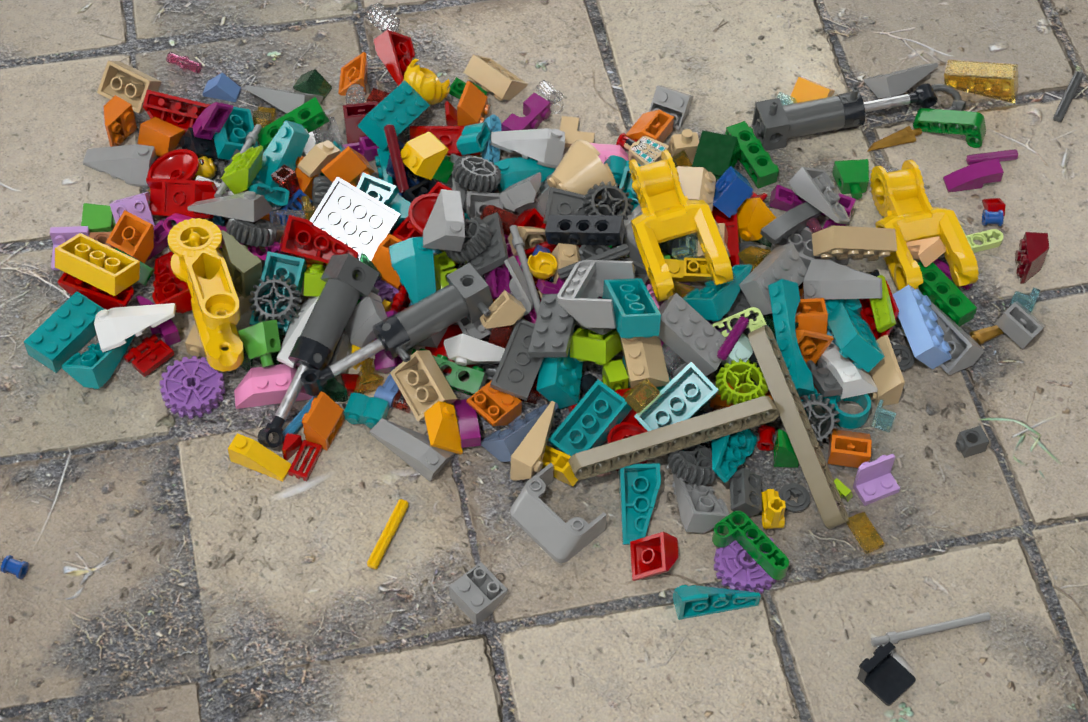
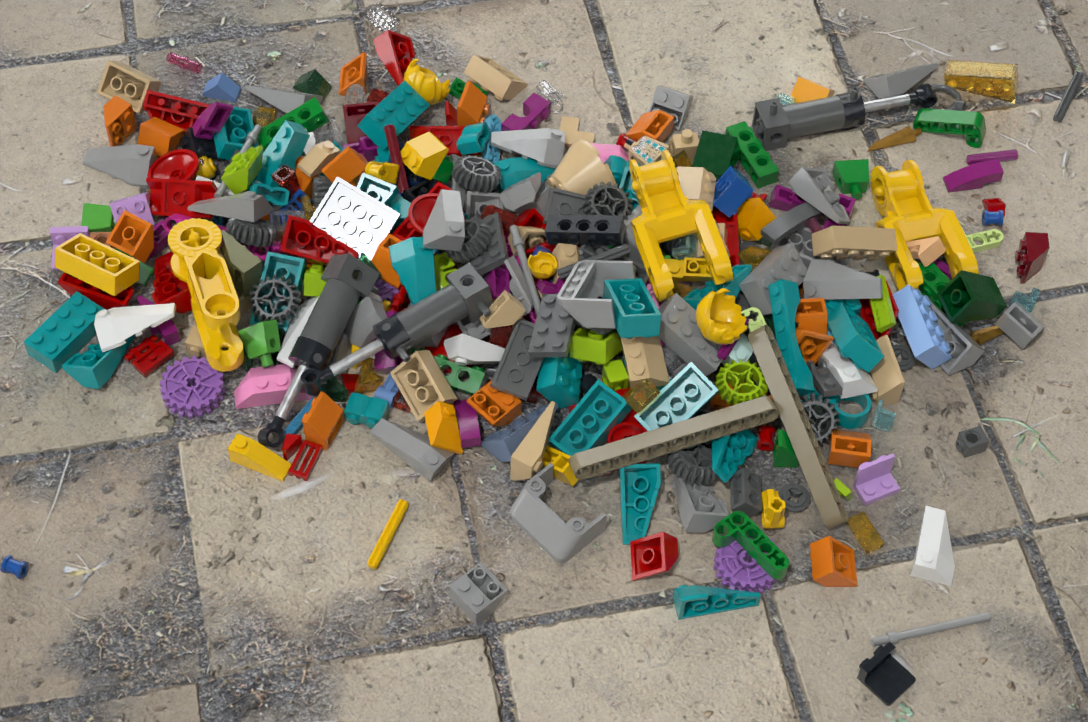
(385, 171): none -> yellow piece
(720, 318): none -> yellow piece
(833, 563): none -> orange slope
(934, 550): none -> white wedge
(971, 298): none -> dark green slope

